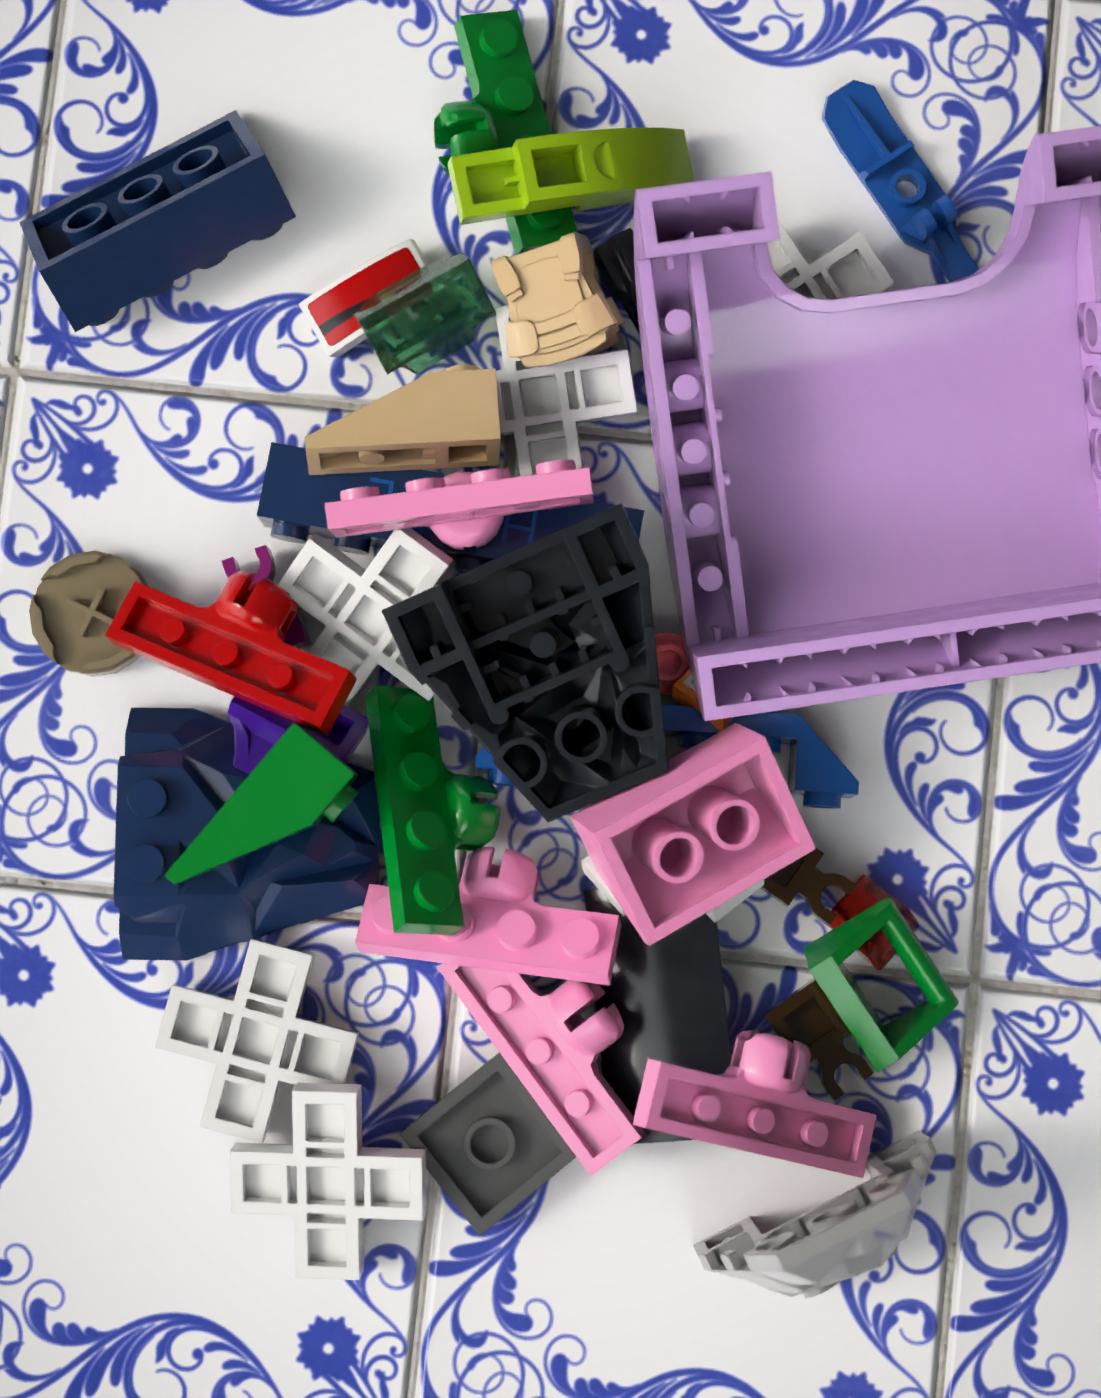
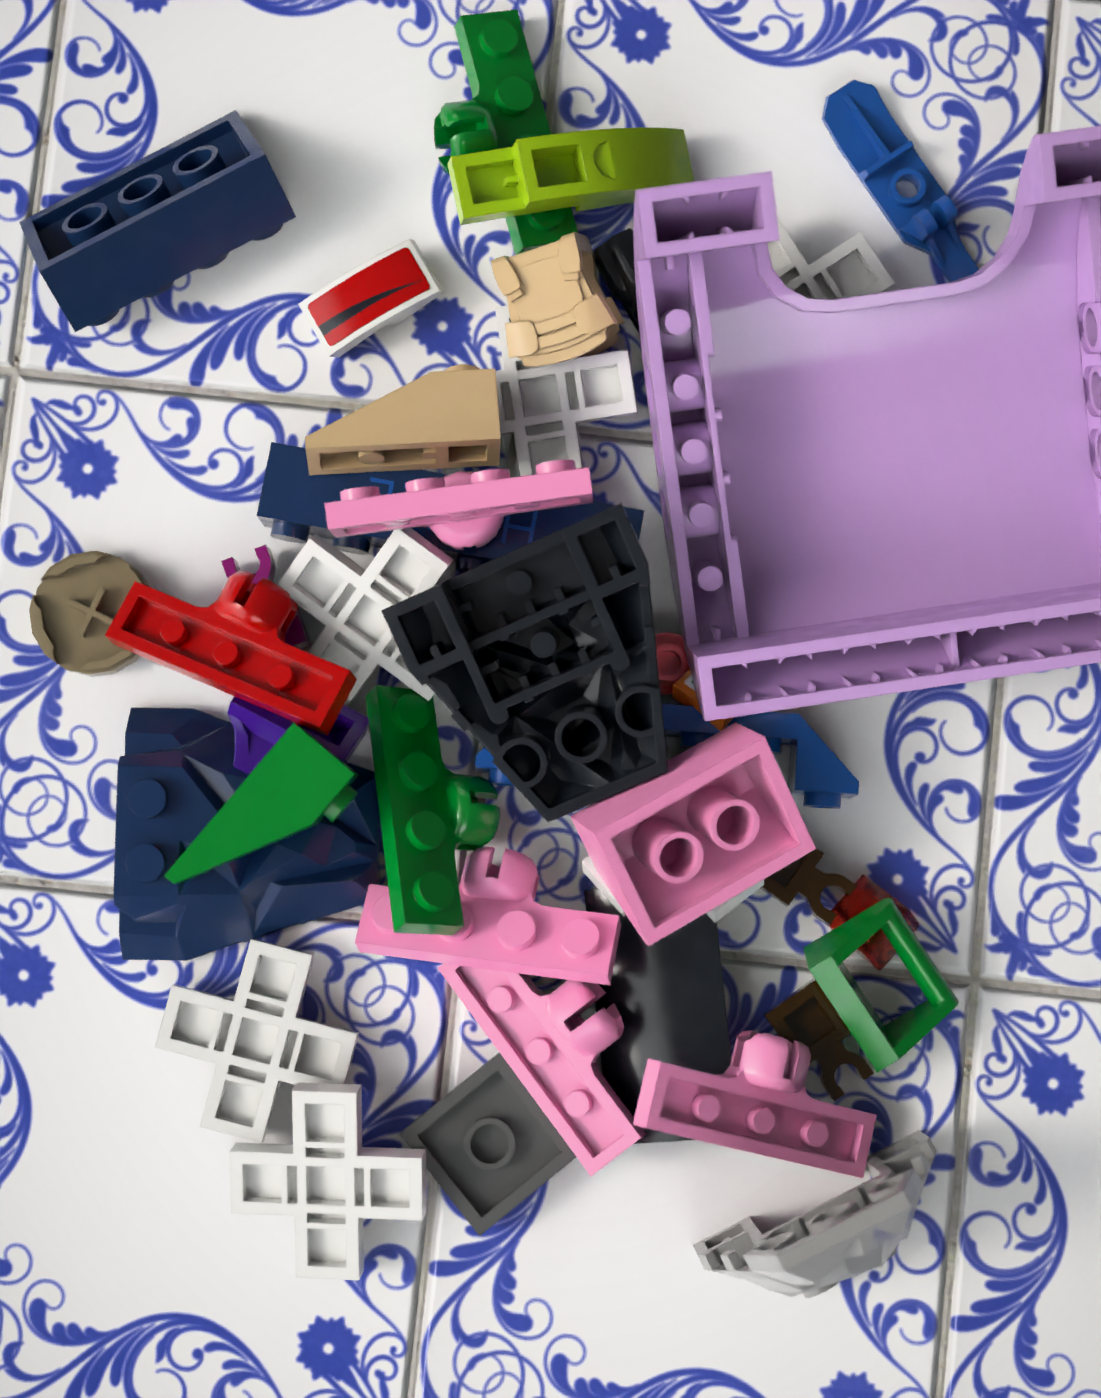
(425, 315): clear green slope -> none

